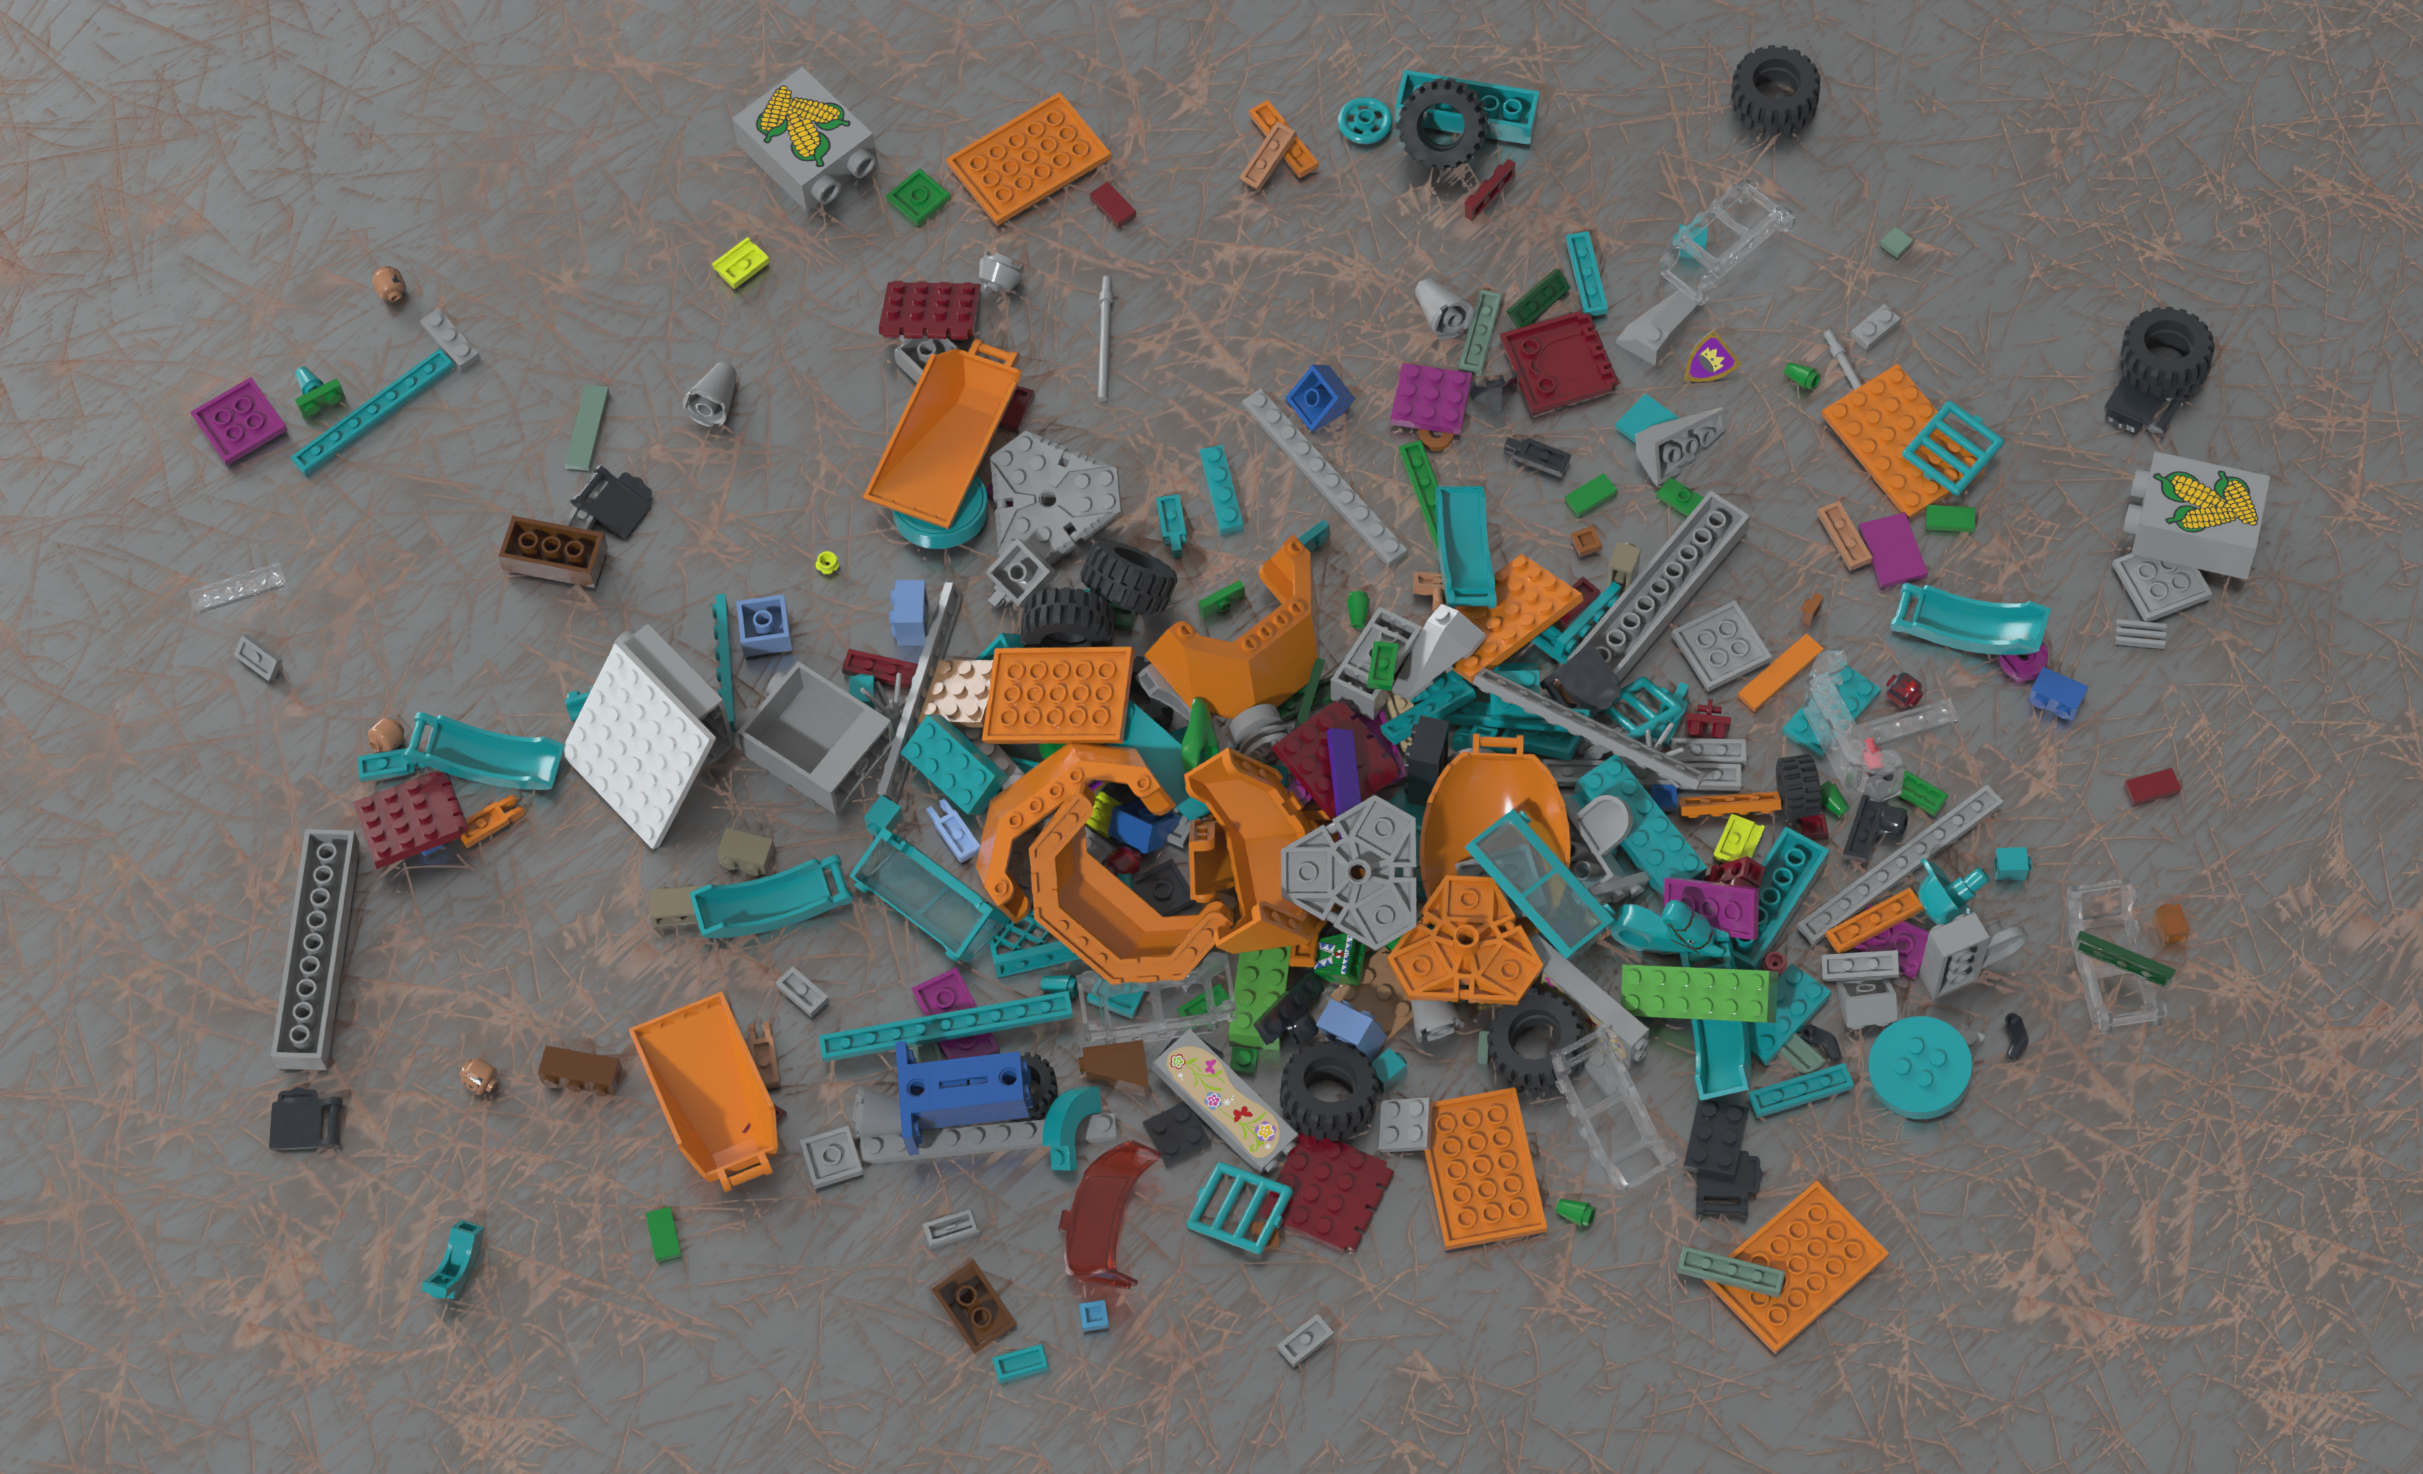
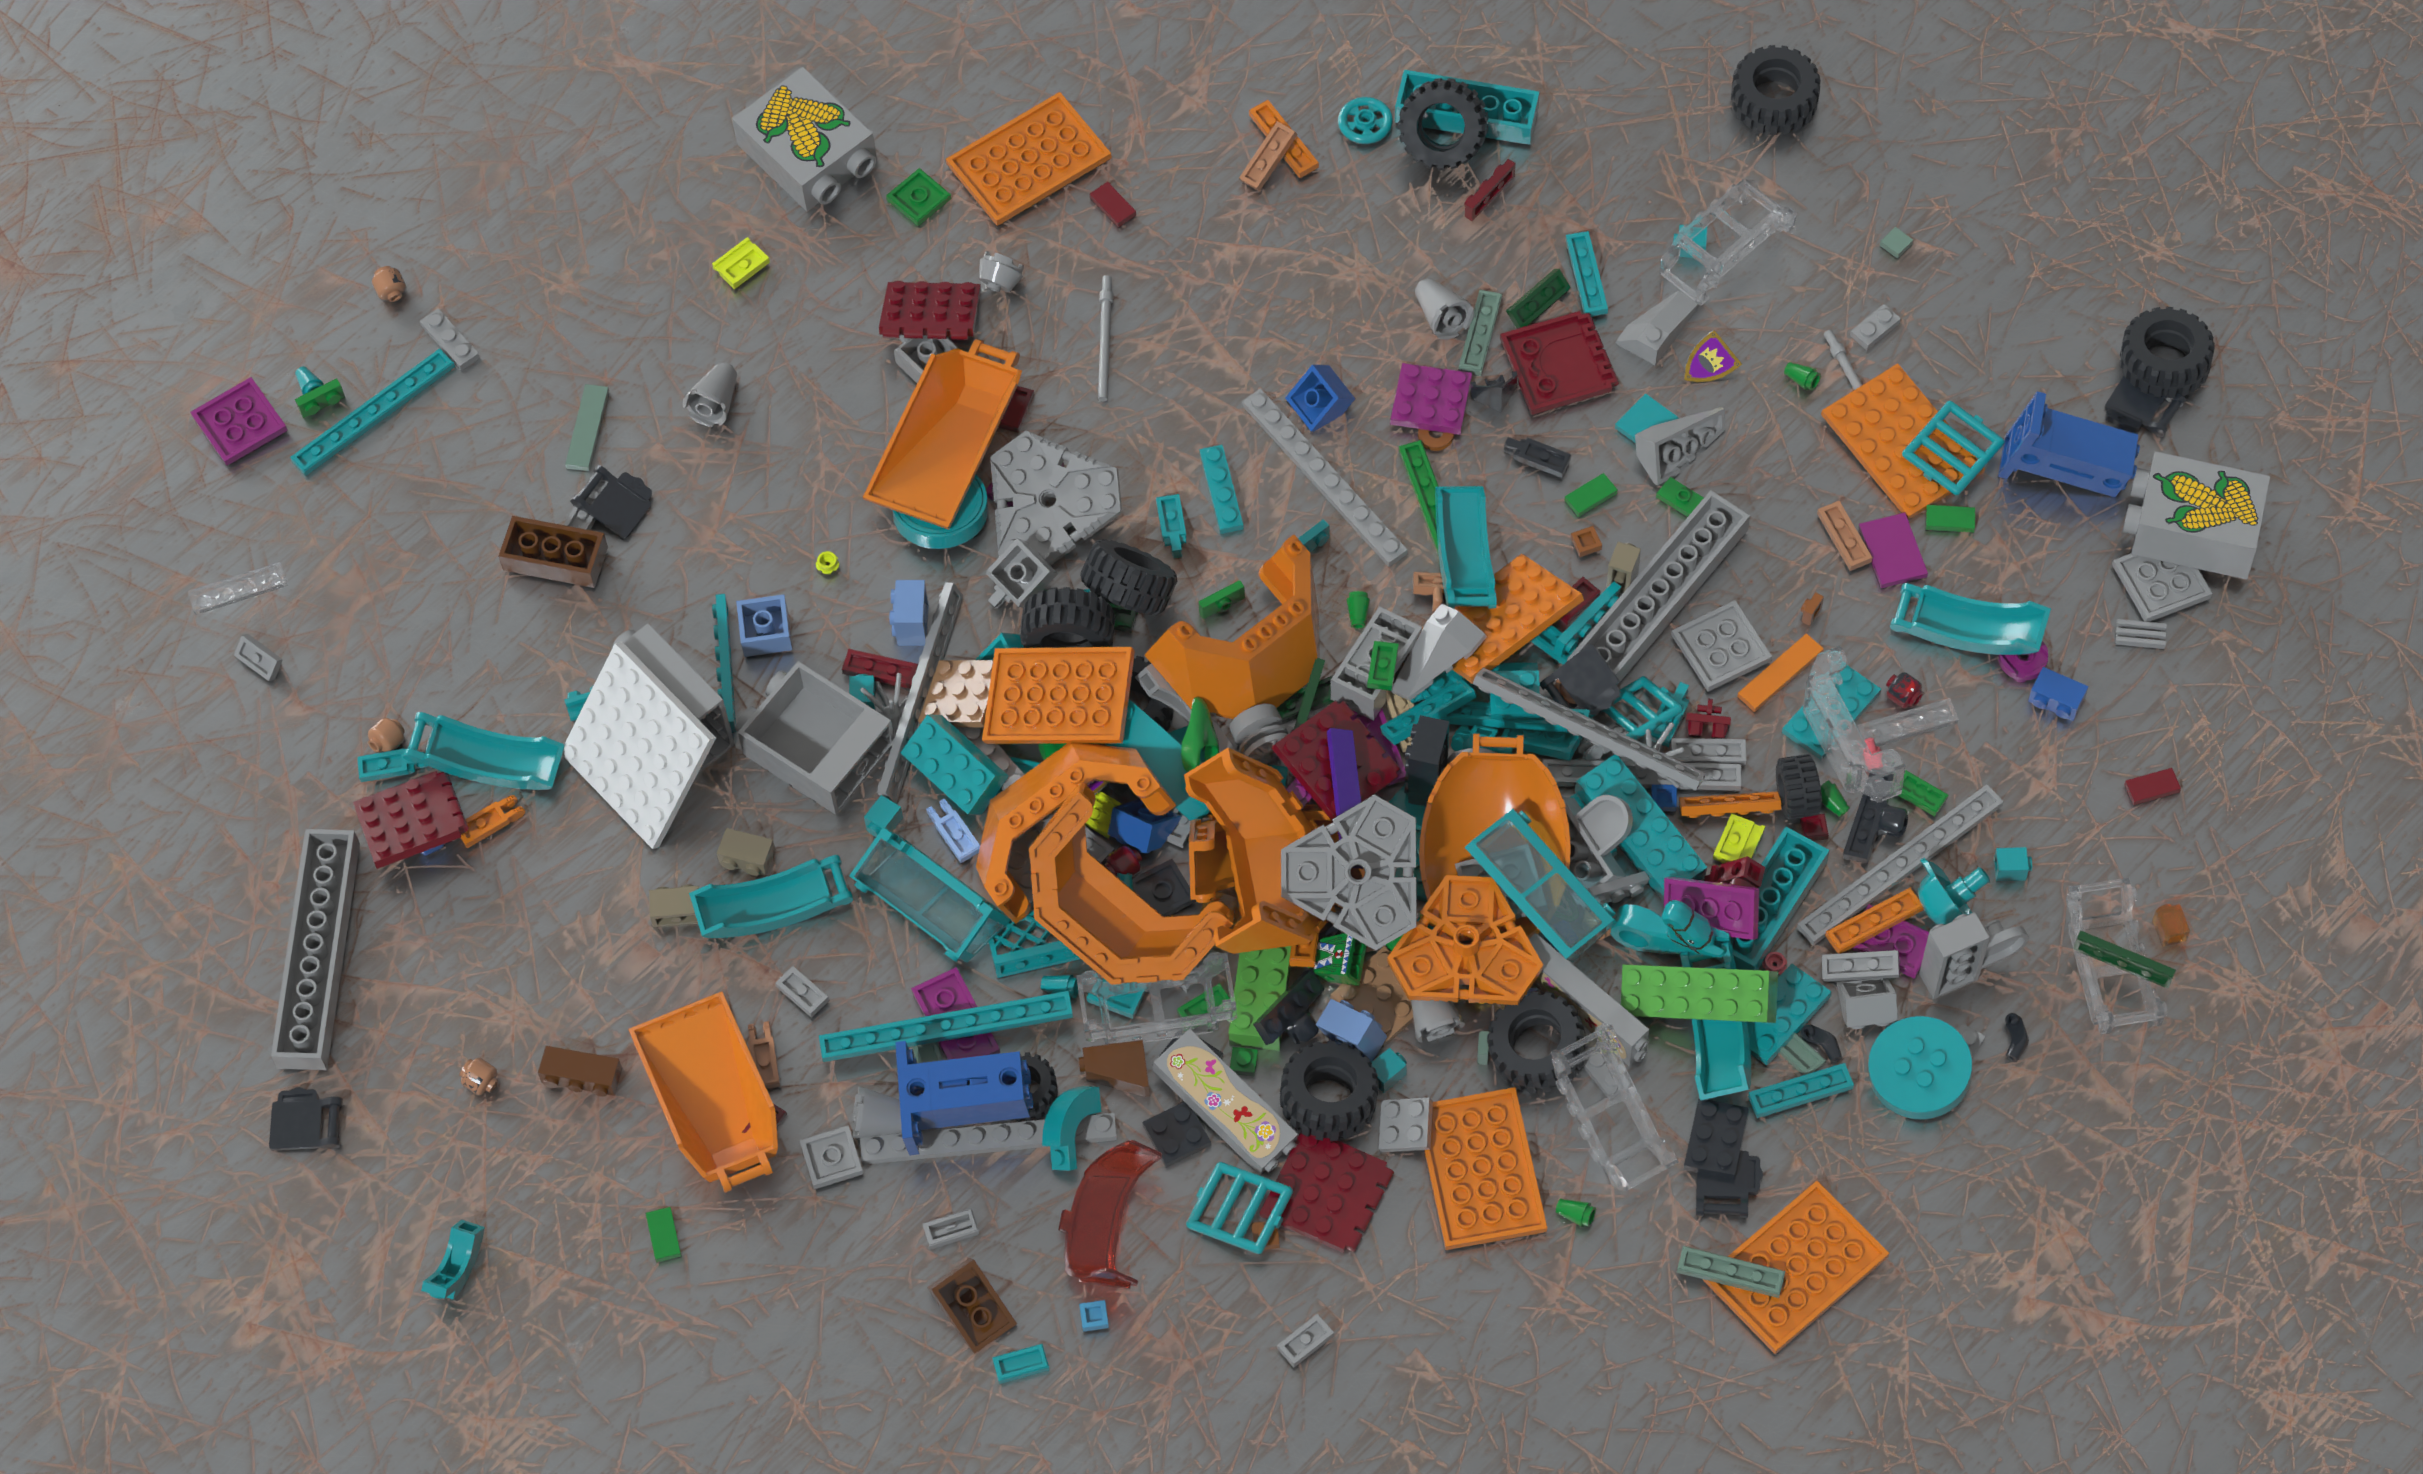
(2069, 449): none -> blue brick

